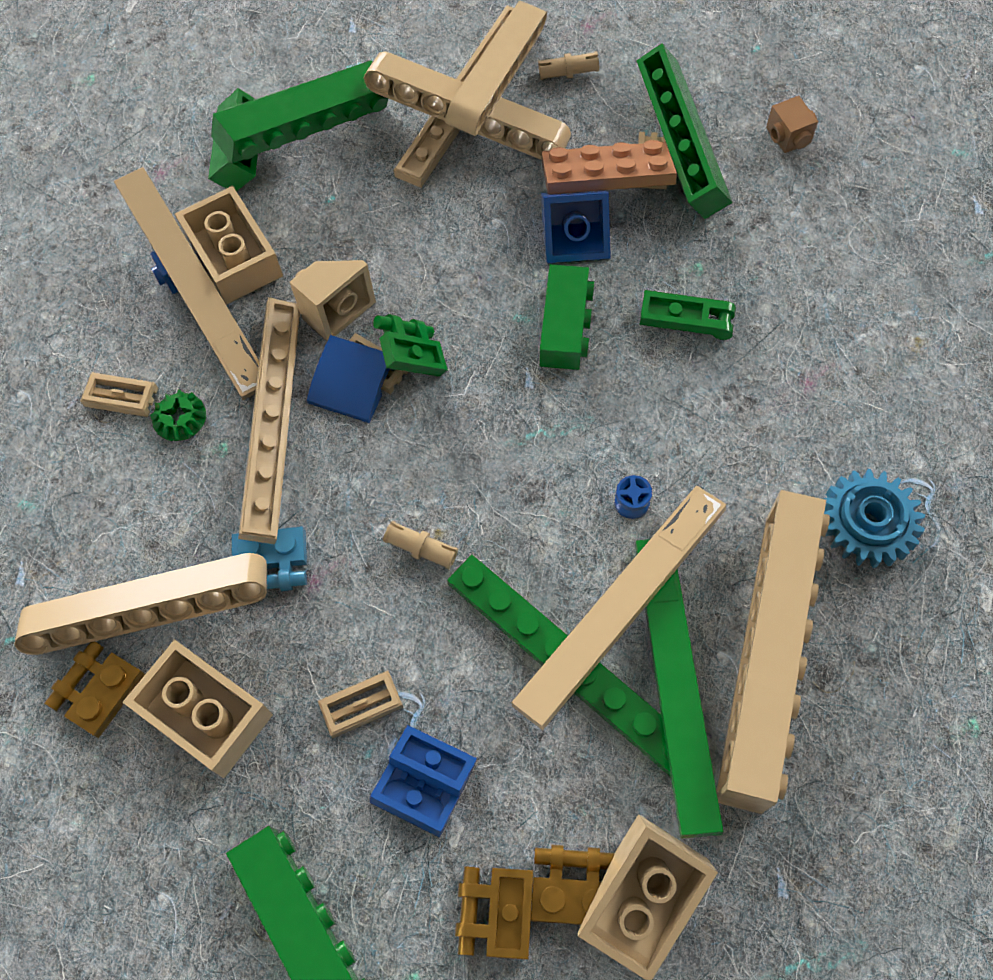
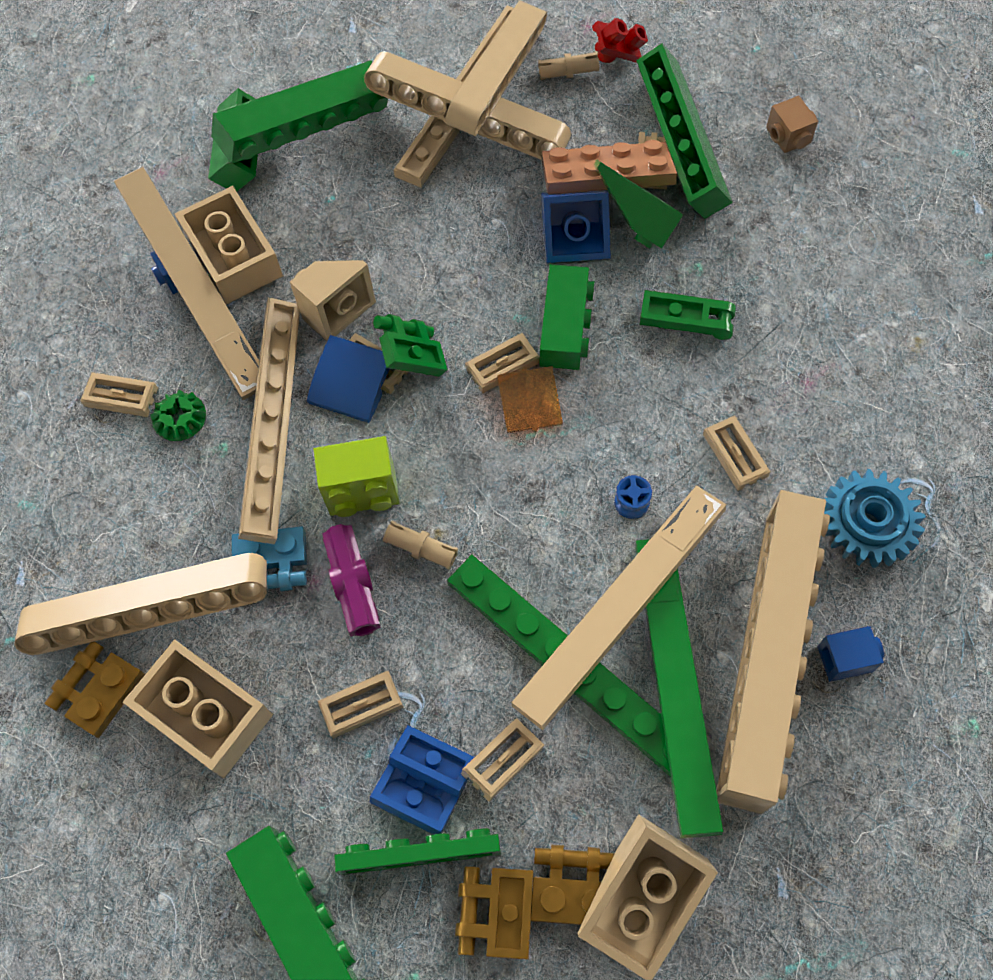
(351, 580): none -> magenta piece
(356, 476): none -> lime brick
(400, 854): none -> green plate
(480, 781): none -> tan tile
(487, 377): none -> tan tile
(529, 399): none -> clear orange piece
(618, 41): none -> red hips
(643, 212): none -> green slope
(729, 466): none -> tan tile
(851, 653): none -> blue brick

